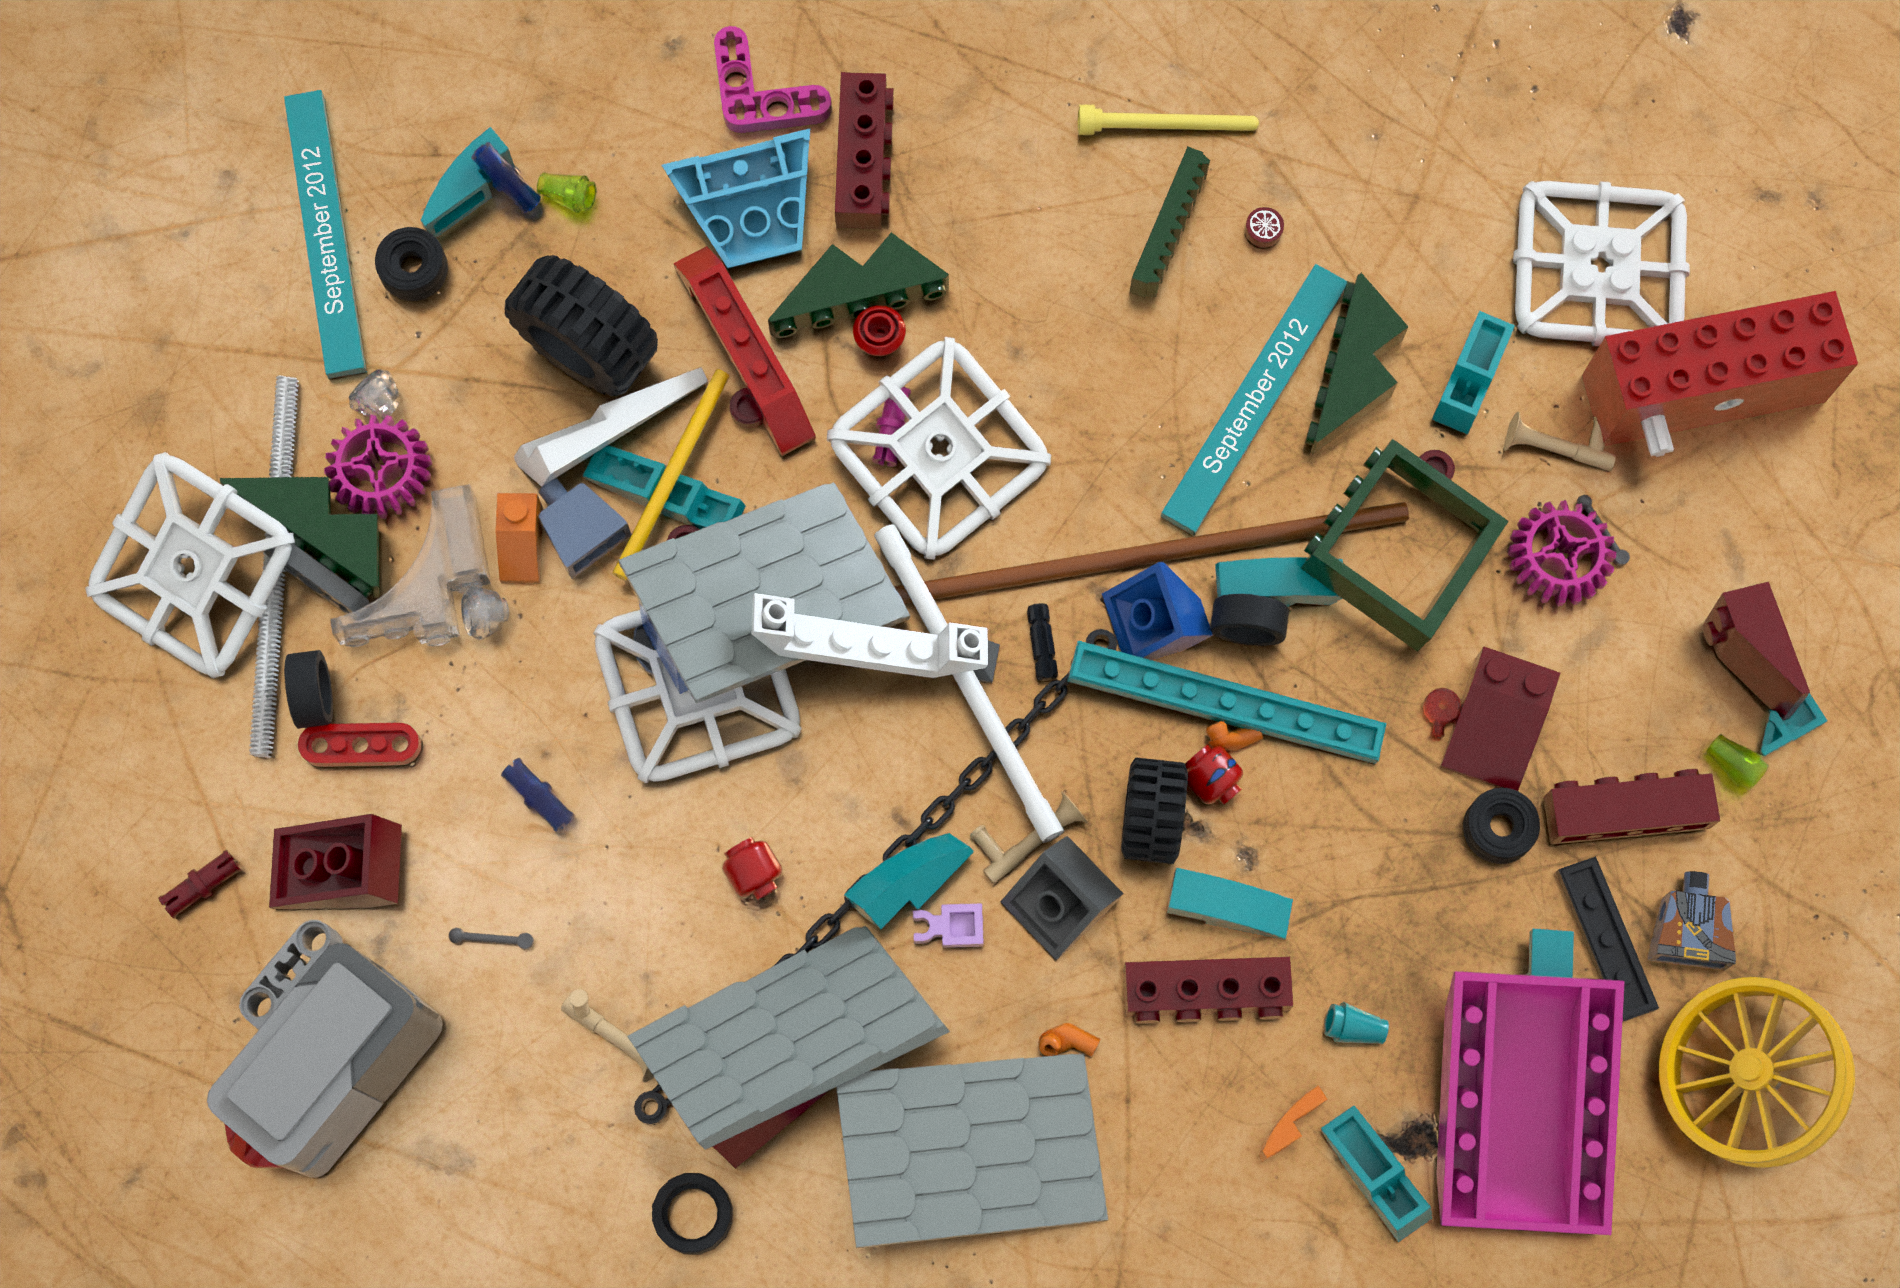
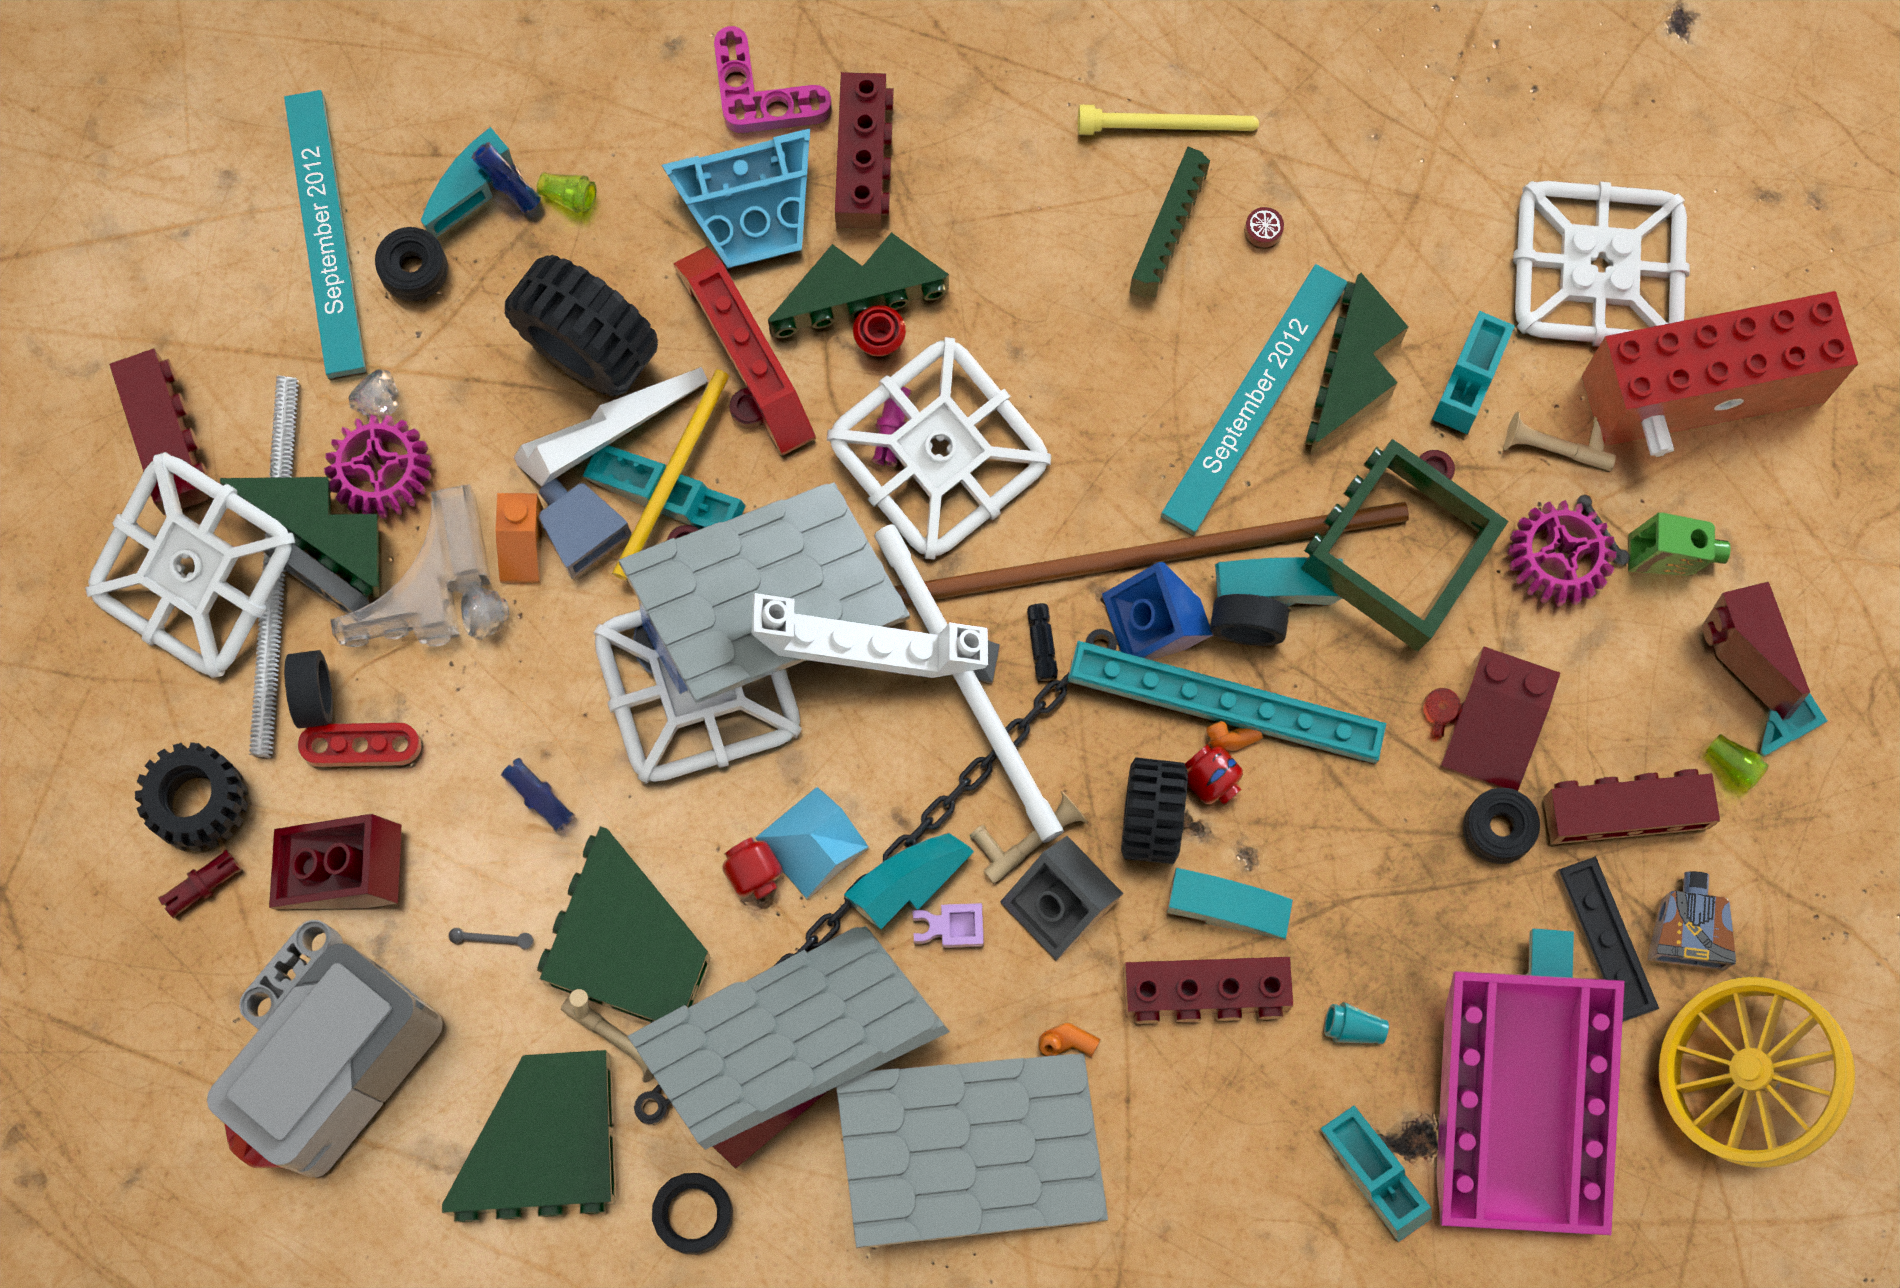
(157, 419): none -> dark red brick
(167, 777): none -> black tyre
(543, 1143): none -> dark green slope
(622, 939): none -> dark green slope
(813, 842): none -> medium azure slope
(1285, 1131): orange slope -> none
(1675, 546): none -> bright green torso

